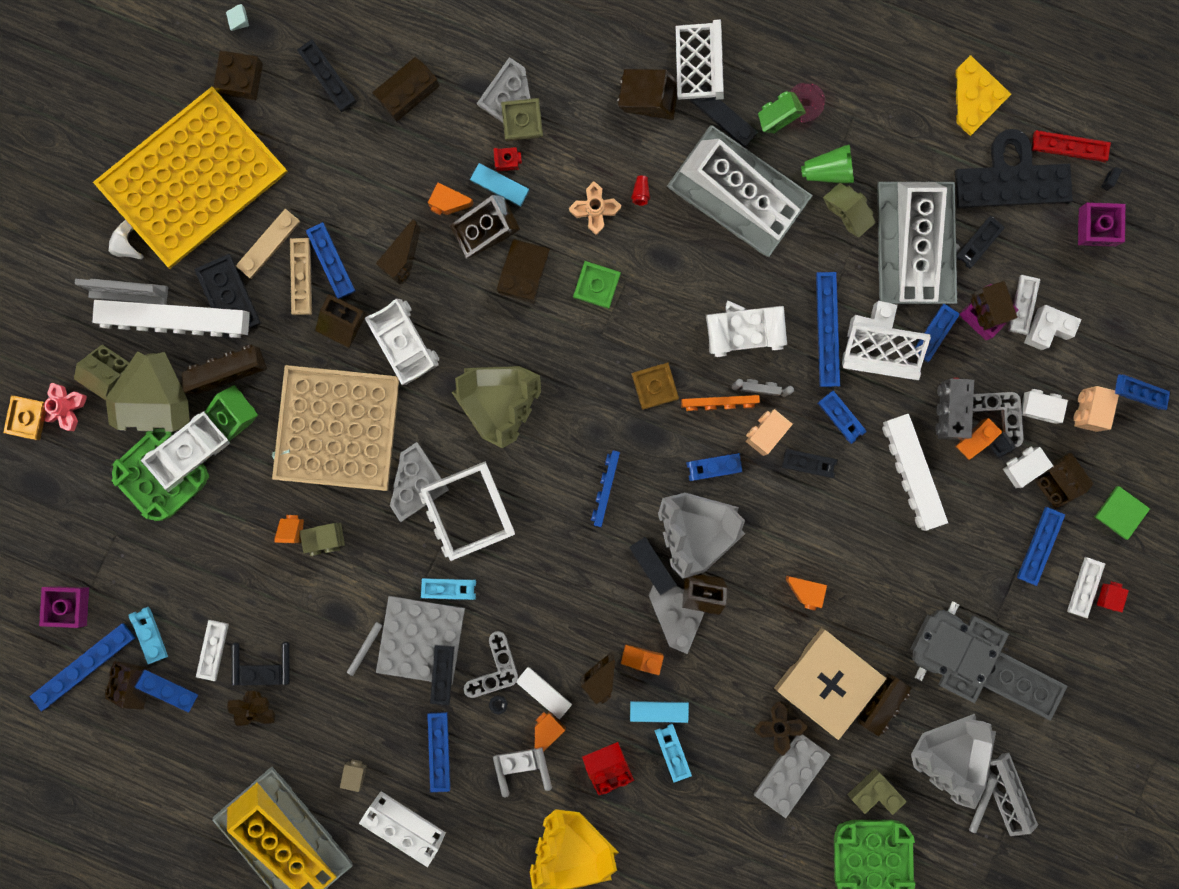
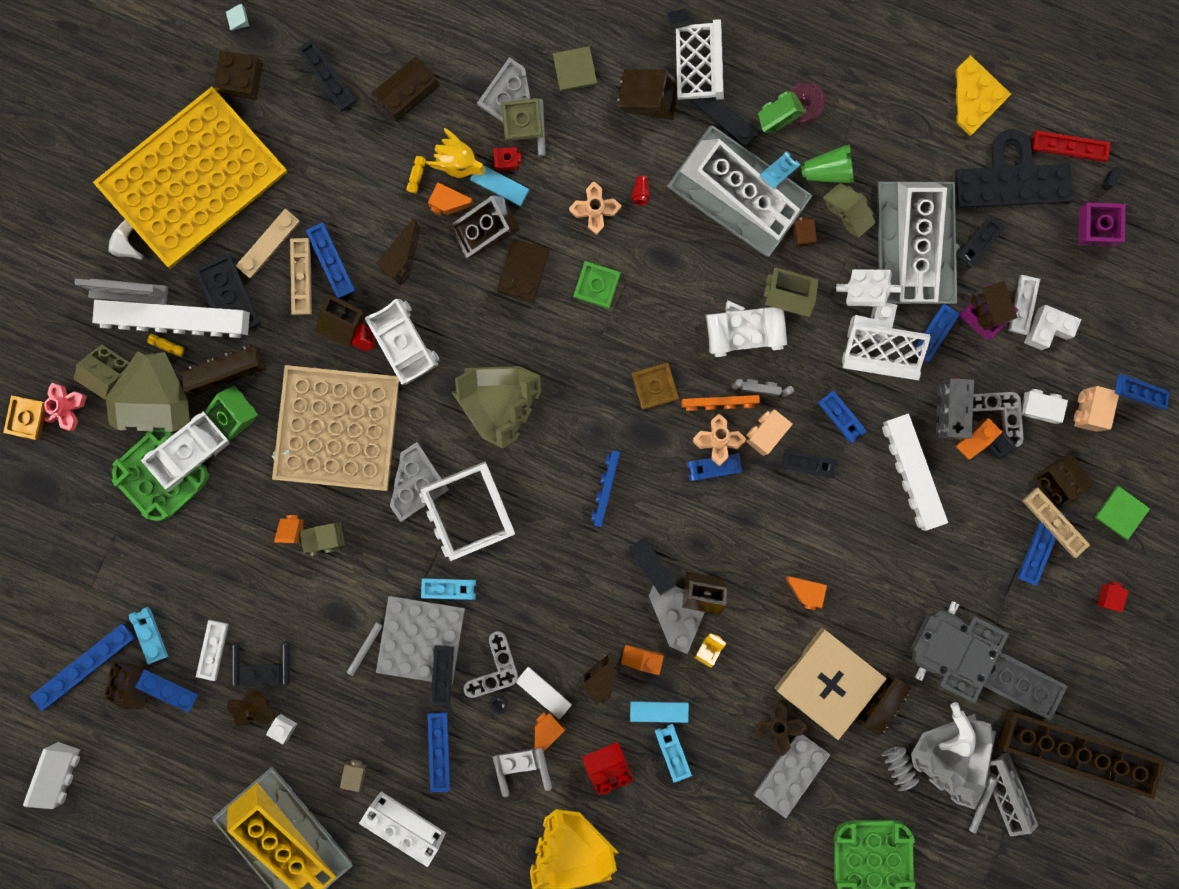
(52, 776): none -> white slope
(64, 606): magenta brick -> none
(166, 345): none -> yellow axle
(281, 729): none -> white brick
(364, 338): none -> red slope
(416, 174): none -> yellow axle
(456, 156): none -> yellow piece
(541, 141): none -> light grey bar
(574, 69): none -> olive tile
(678, 19): none -> black tile
(698, 531): light grey panel -> none
(710, 649): none -> yellow bracket
(719, 439): none -> light nougat plant
(780, 170): none -> medium azure plate
(789, 301): none -> olive window
(804, 232): none -> reddish brown brick
(827, 329): blue plate -> none
(869, 288): none -> white plate
(874, 789): olive brick -> none
(902, 768): none -> light grey piece
(965, 741): none -> white animal
(1027, 467): white brick -> none
(1056, 522): none -> tan plate
(1080, 754): none -> dark brown brick
(1086, 587): white tile -> none

